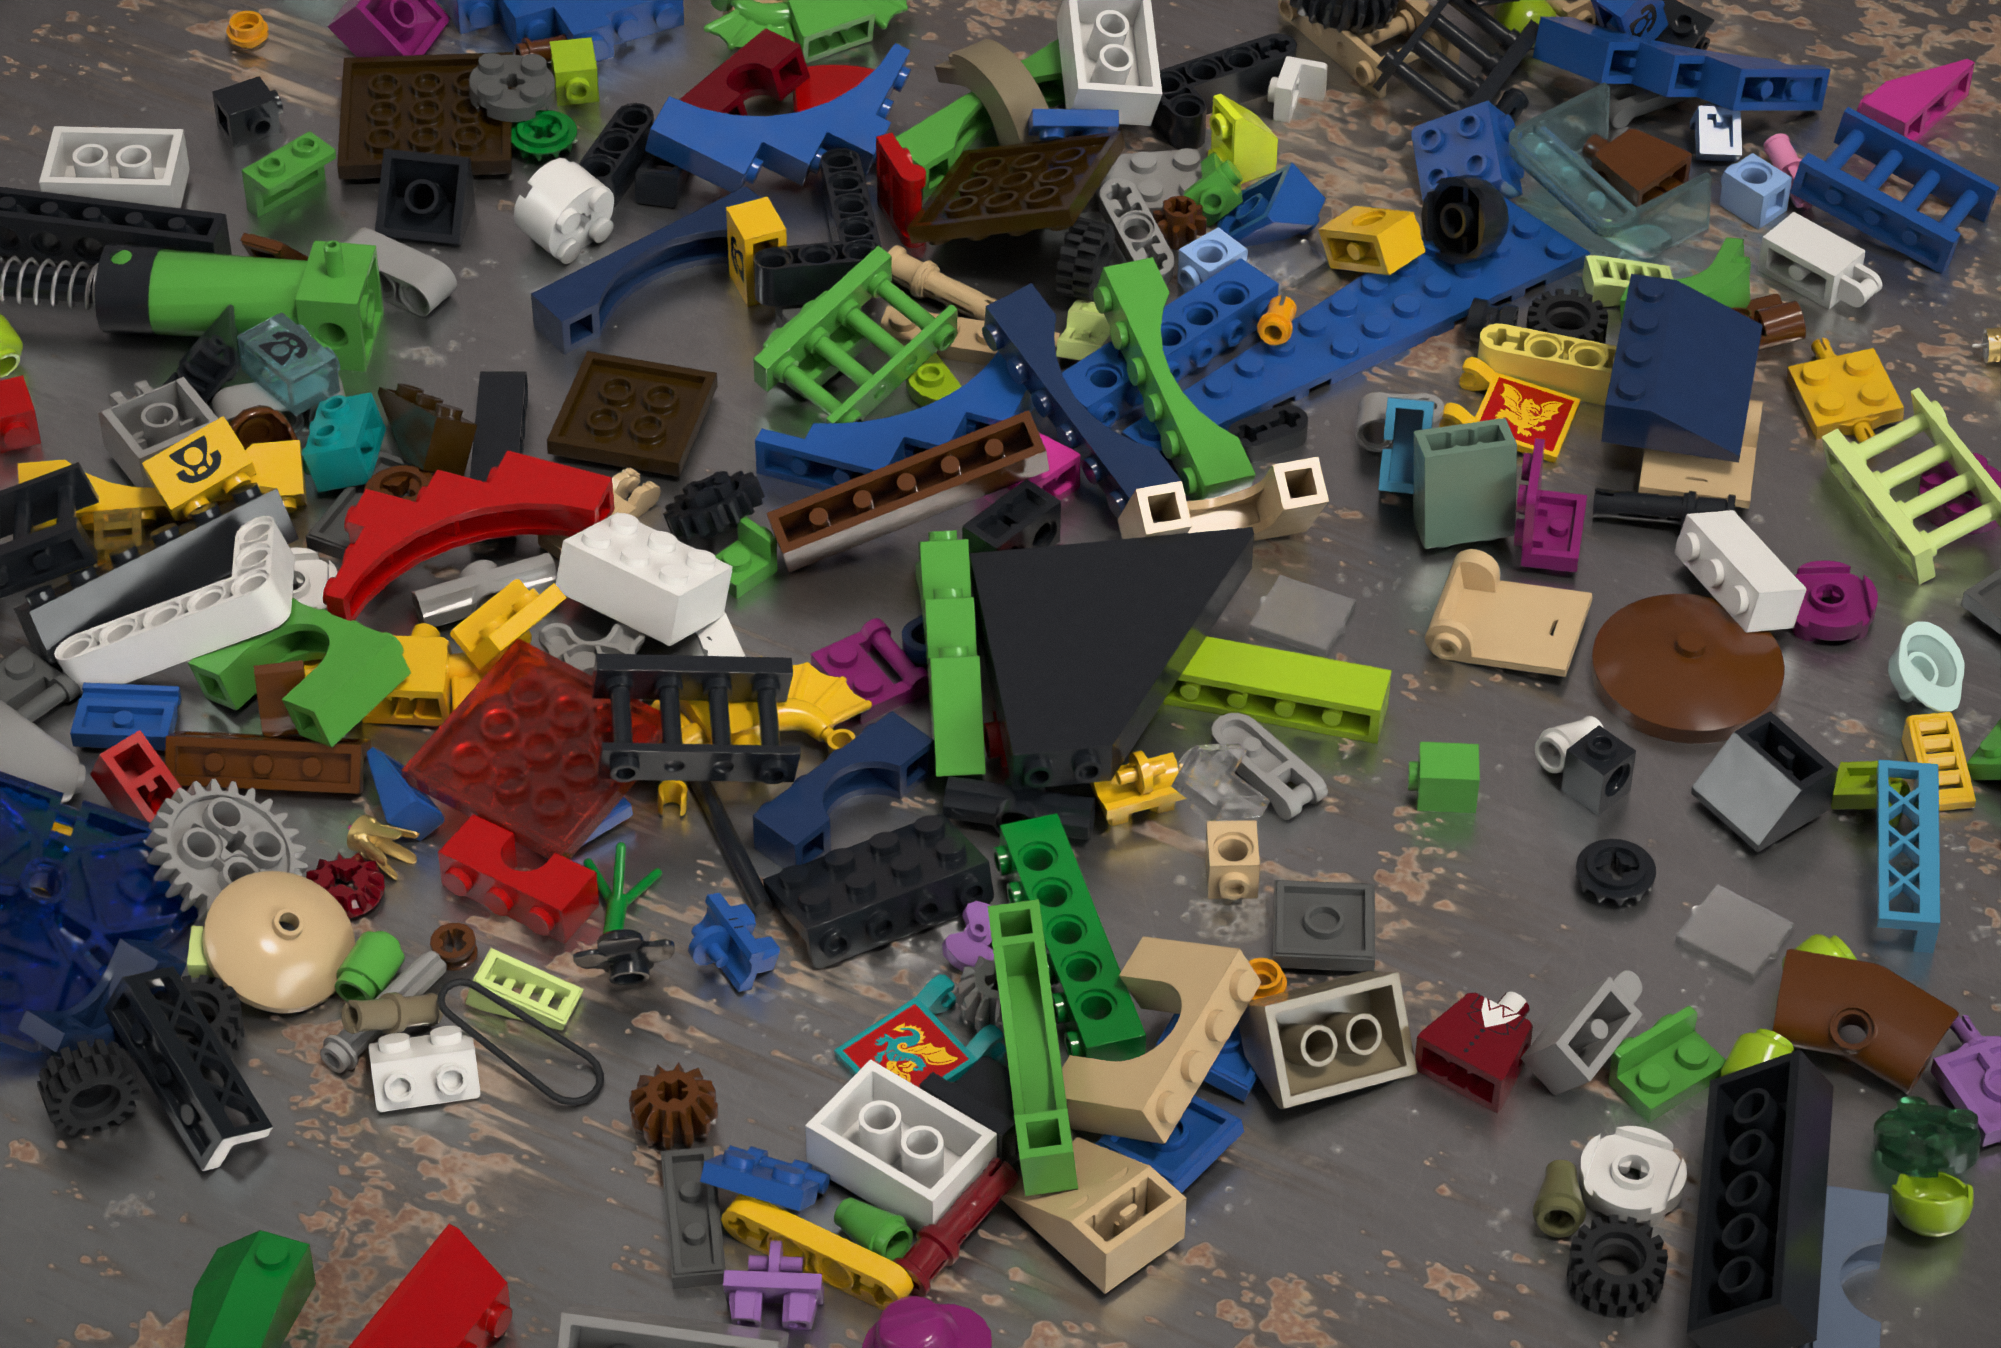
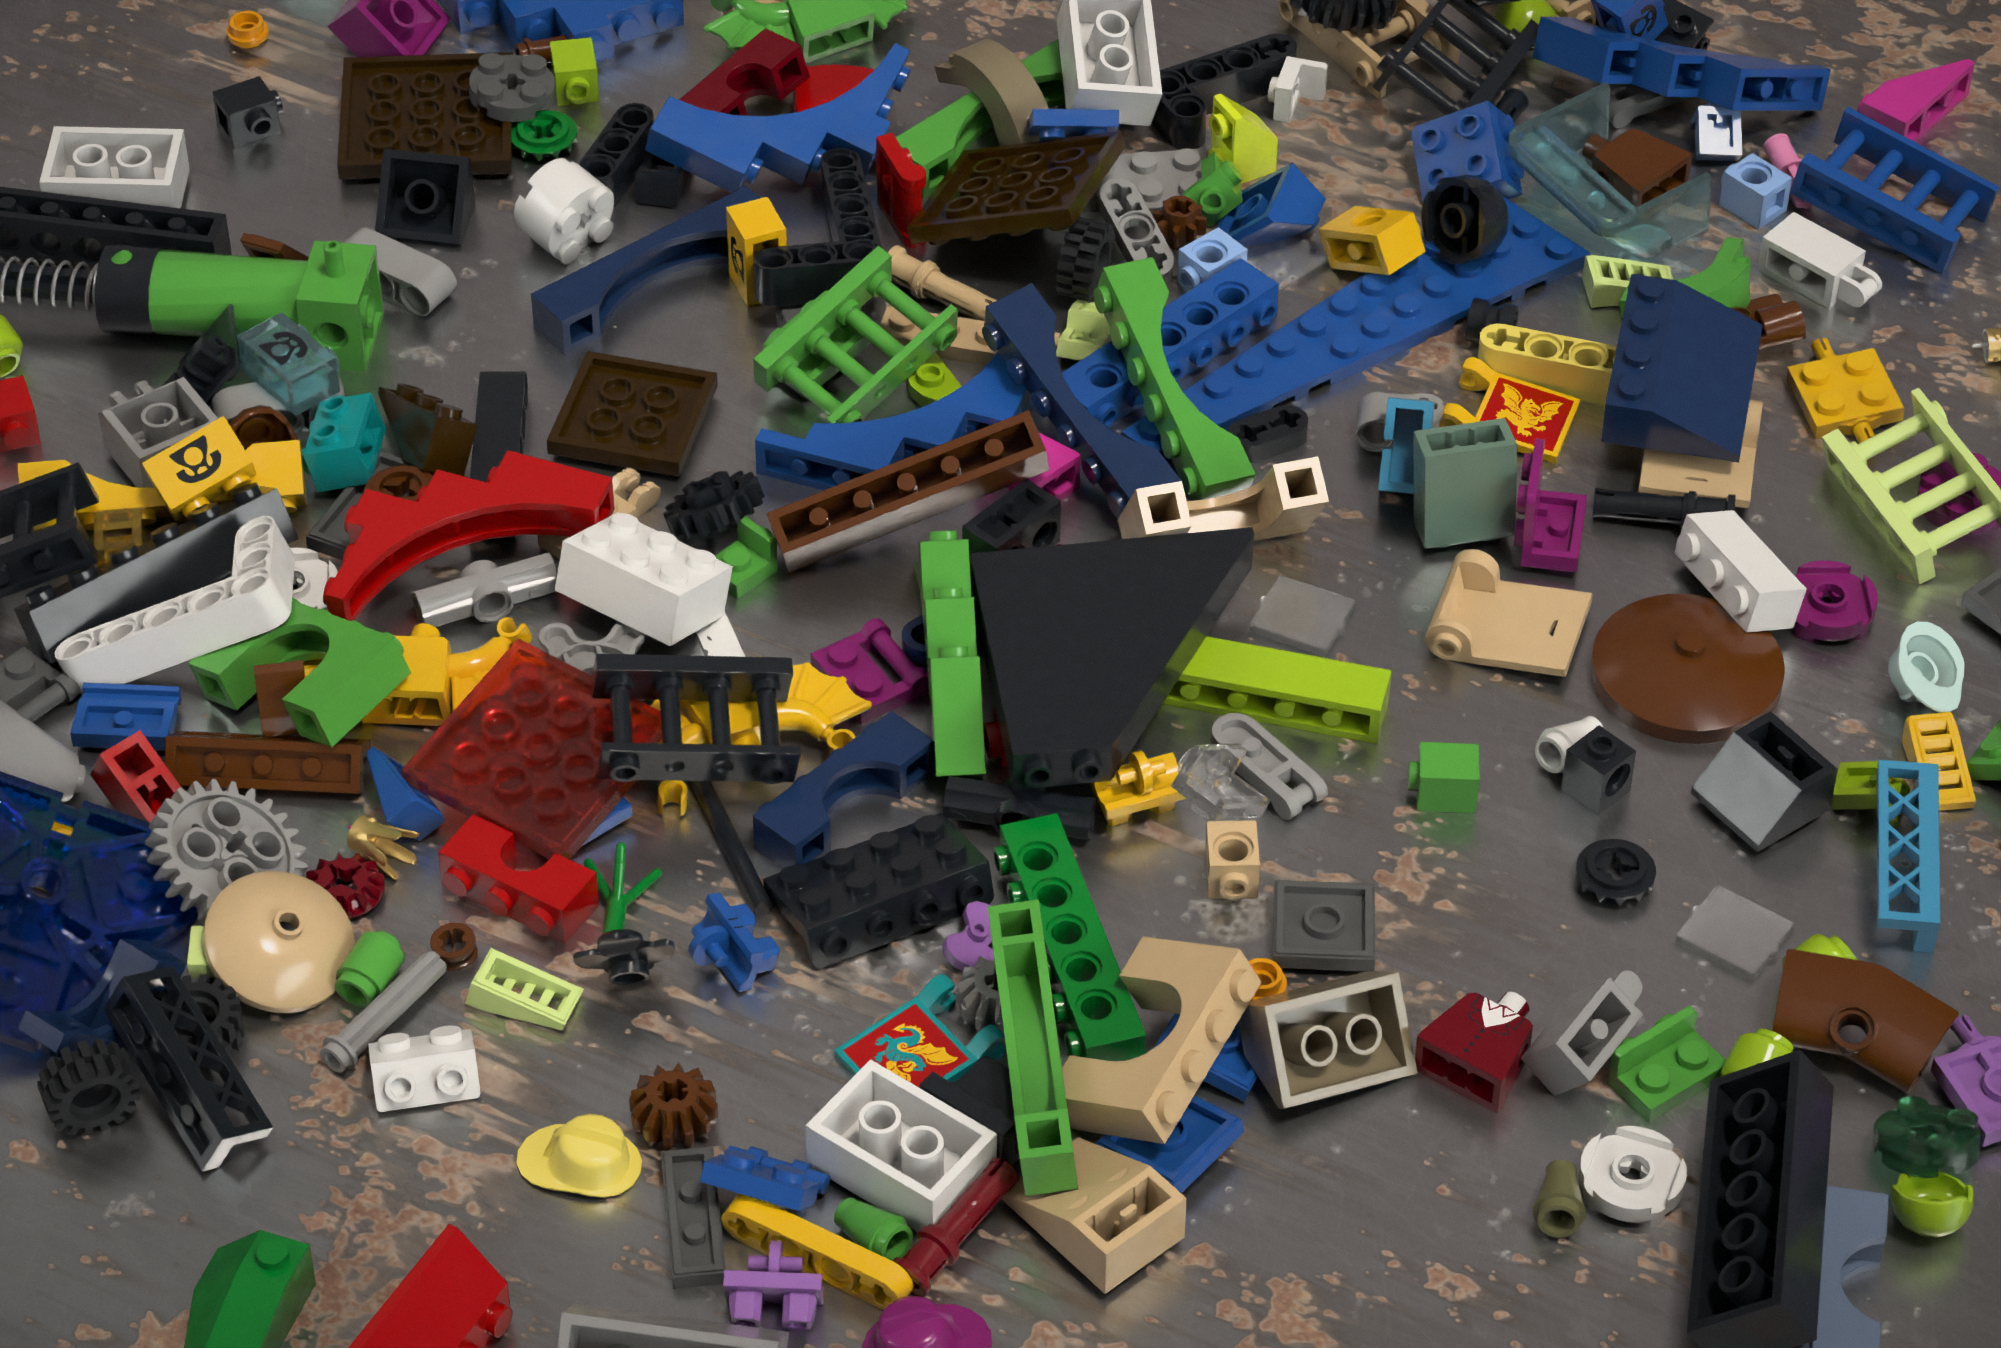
(286, 173): bright green bracket -> none
(391, 1013): dark tan pin -> none
(504, 620): yellow bracket -> none
(533, 1022): black piece -> none
(581, 1157): none -> light yellow piece
(1276, 325): light orange pin -> none
(1570, 312): black tyre -> none
(1621, 1242): black tyre -> none

